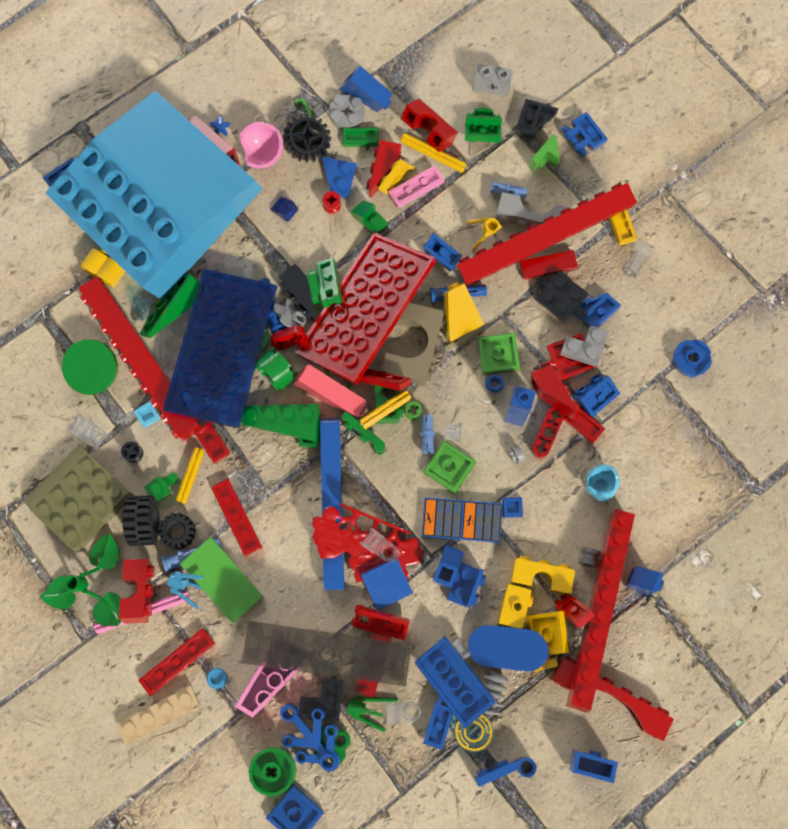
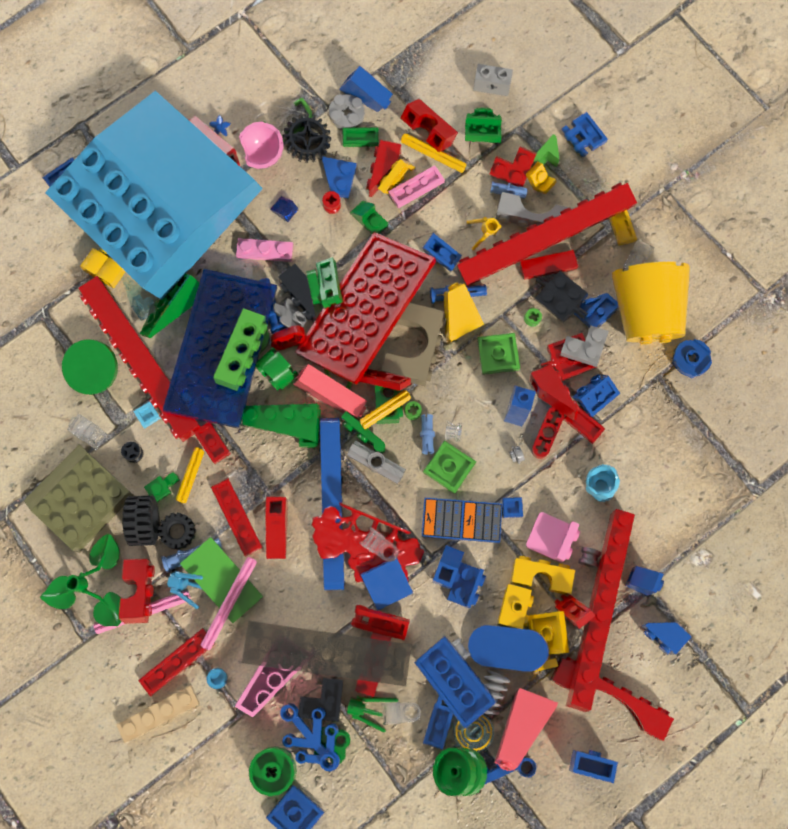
(228, 603): none -> bright pink axle
(247, 321): none -> bright green brick
(264, 250): none -> bright pink plate
(276, 527): none -> red slope
(365, 456): none -> light grey piece
(459, 772): none -> green wheel
(494, 378): blue plate -> none
(514, 172): none -> red plate
(525, 721): none -> coral slope
(534, 117): black wing -> none
(535, 312): none -> bright green bush
(539, 178): none -> yellow bracket
(553, 537): none -> bright pink bracket
(653, 301): none -> yellow cone
(668, 635): none -> blue slope

